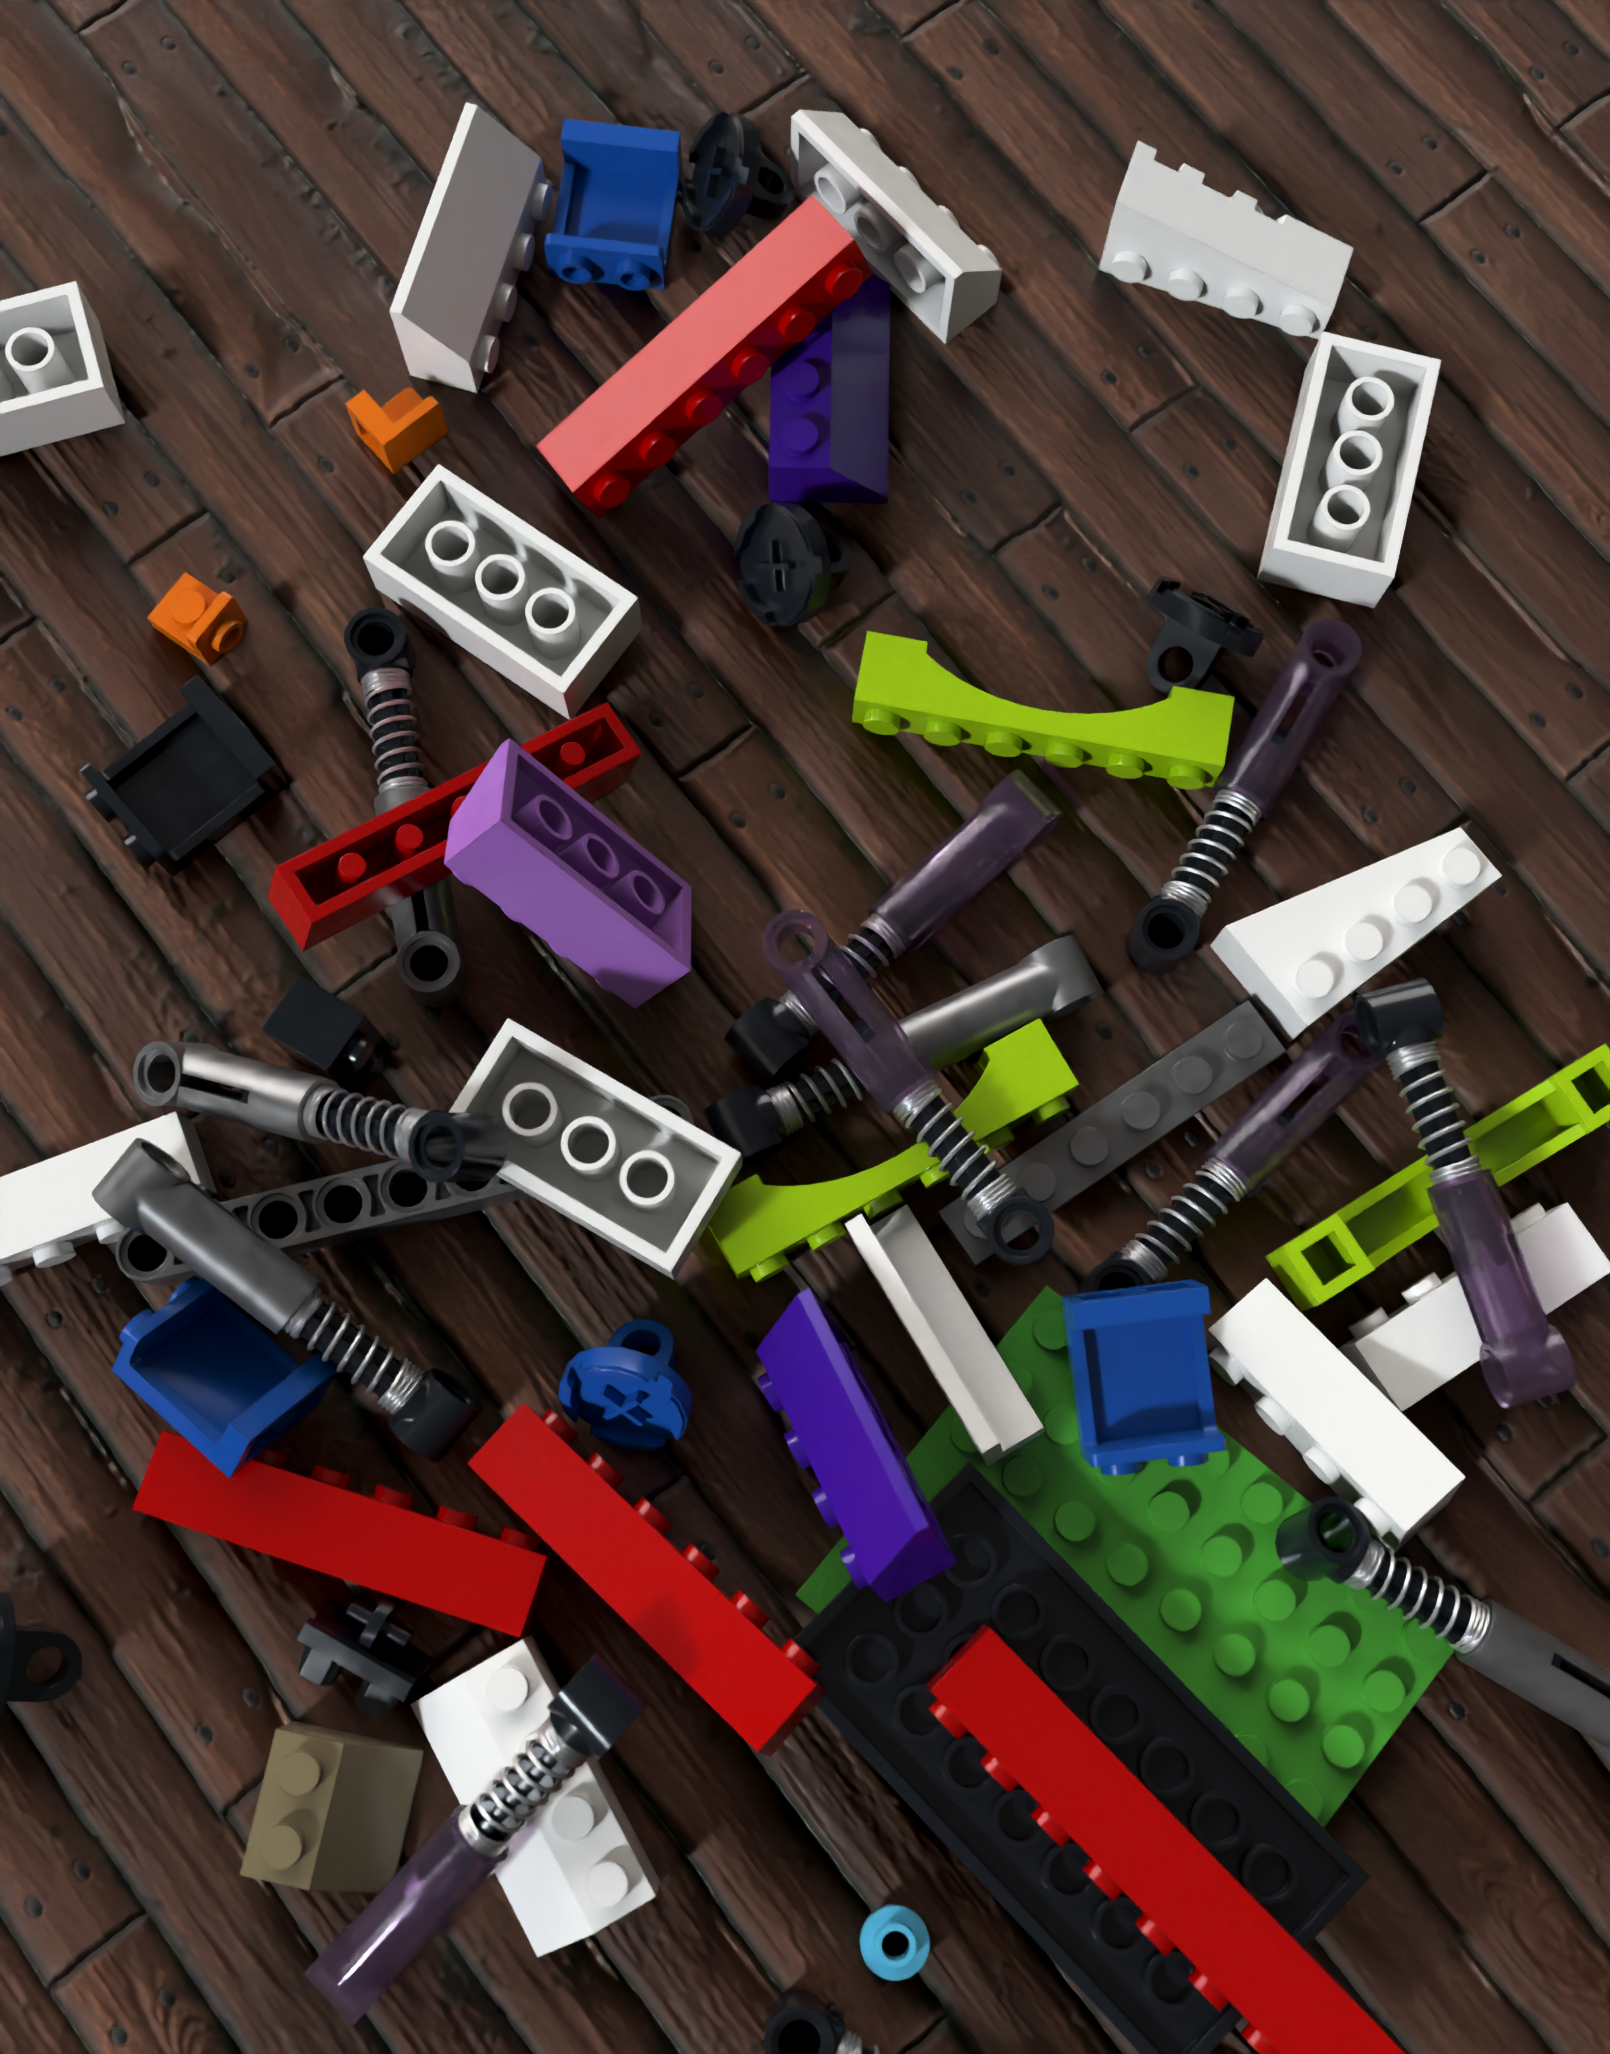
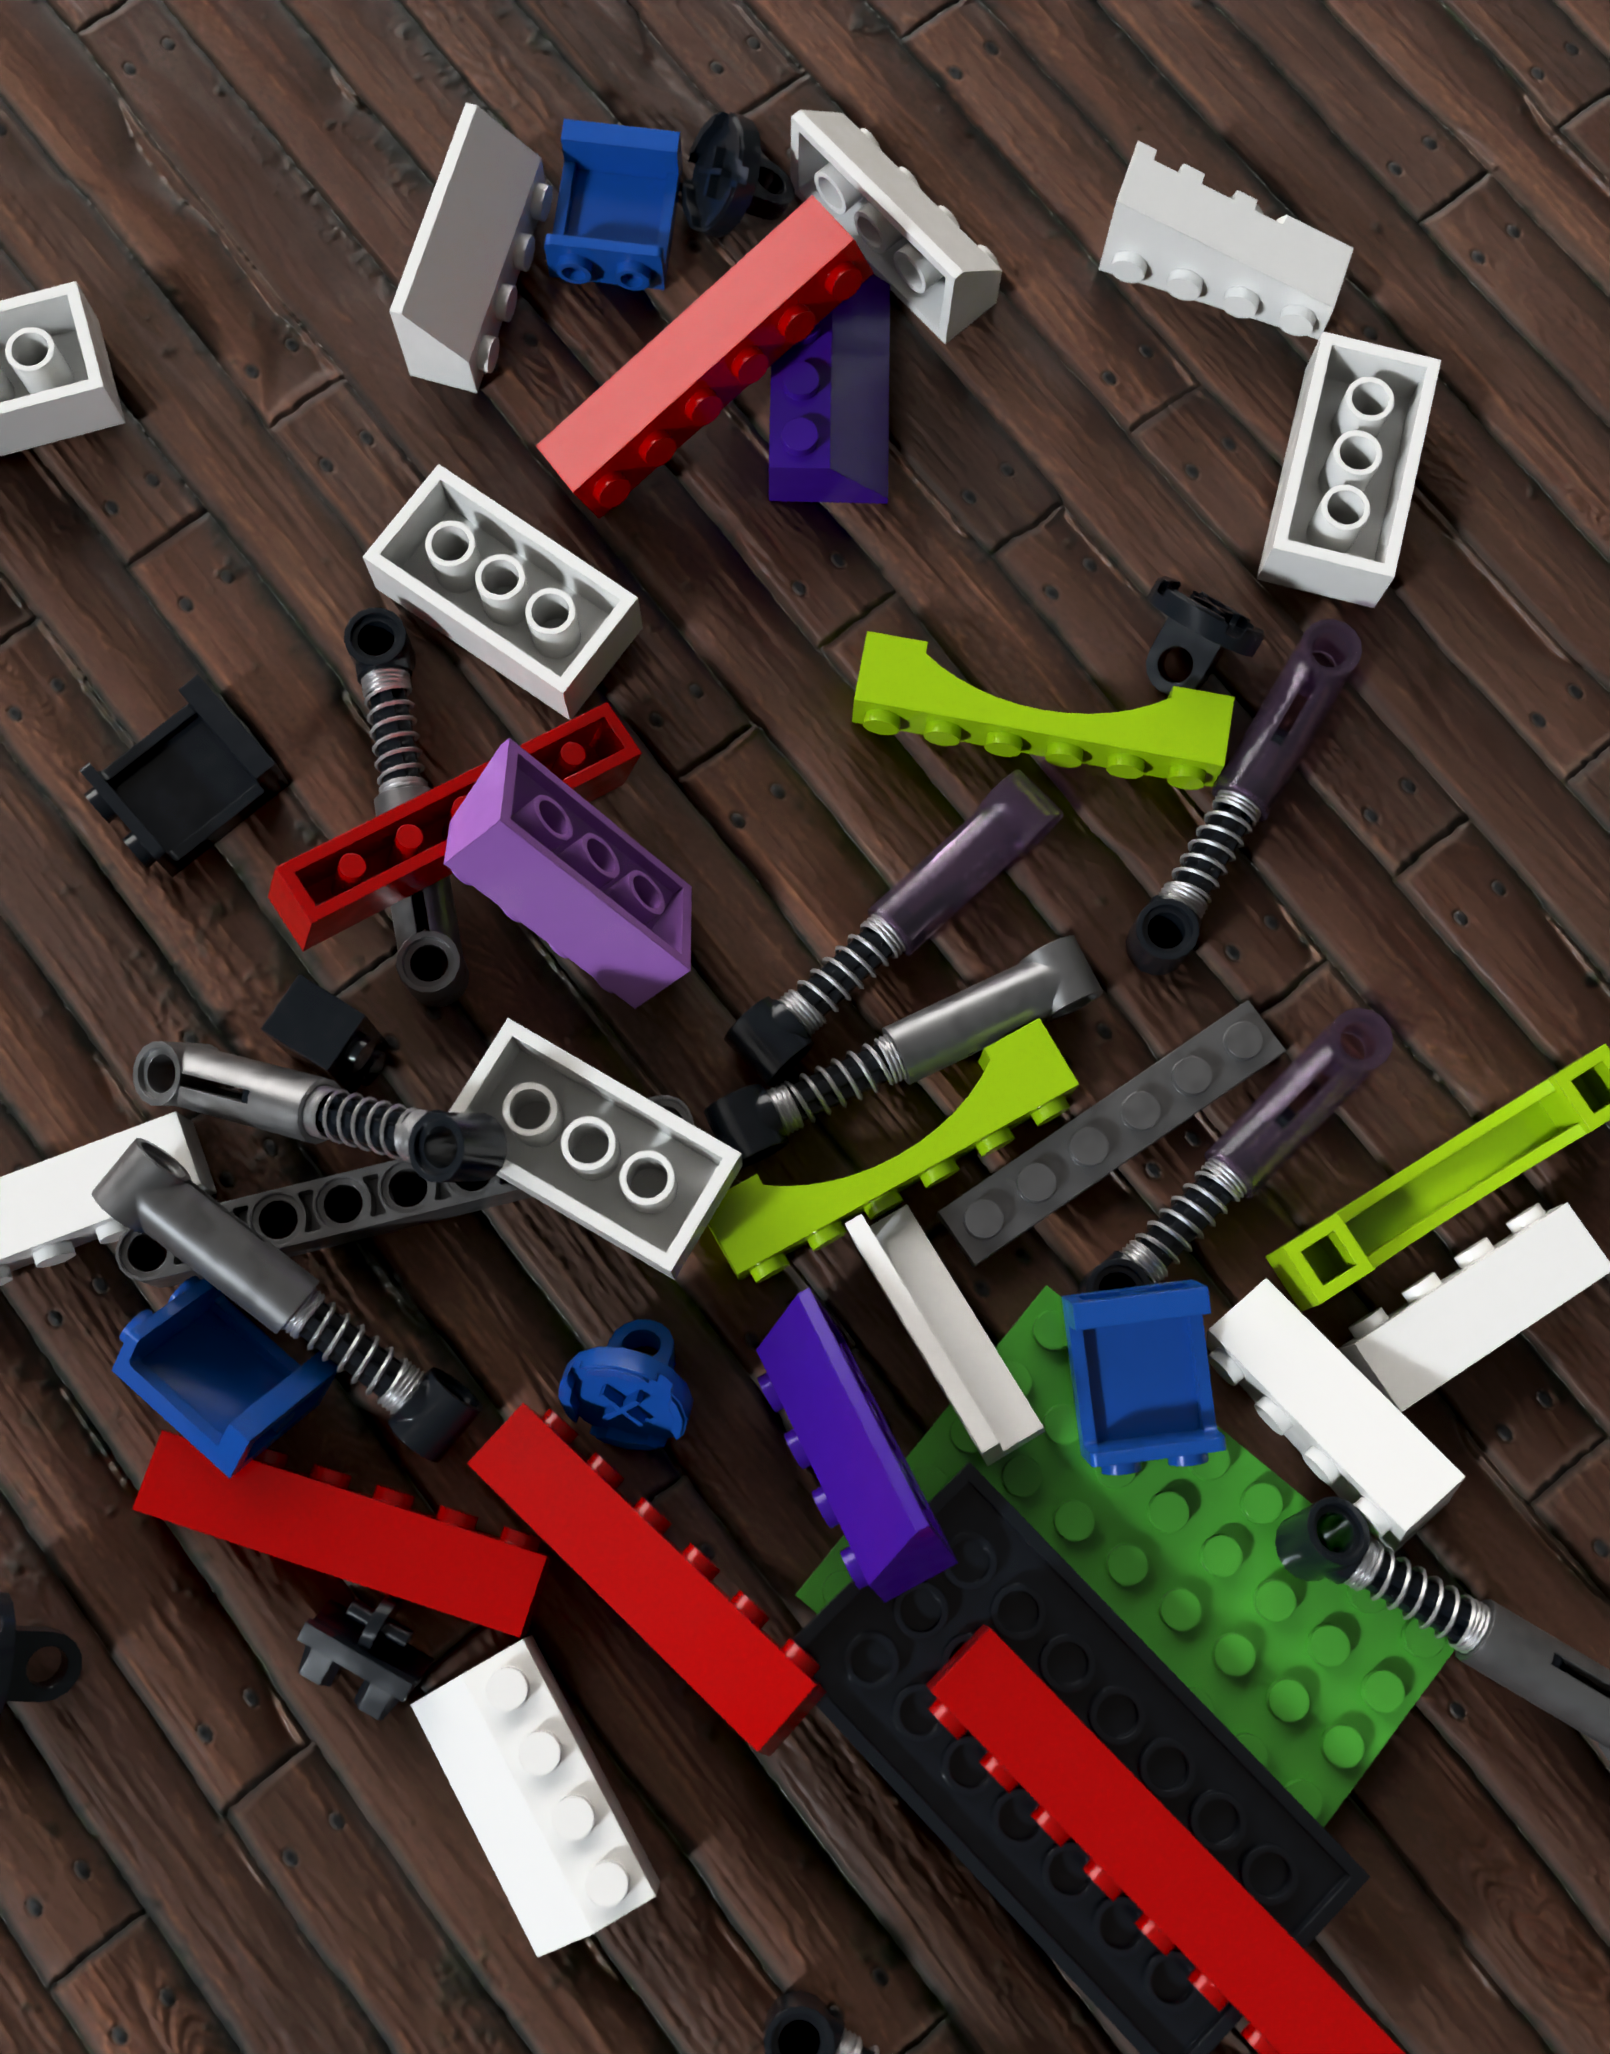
(199, 619): orange bracket -> none
(332, 1810): dark tan slope -> none
(398, 428): orange panel -> none
(472, 1842): piece -> none
(787, 563): black tile -> none
(878, 1925): medium azure plate -> none
(901, 1079): piece -> none
(1339, 936): white wedge -> none
(1519, 1349): piece -> none

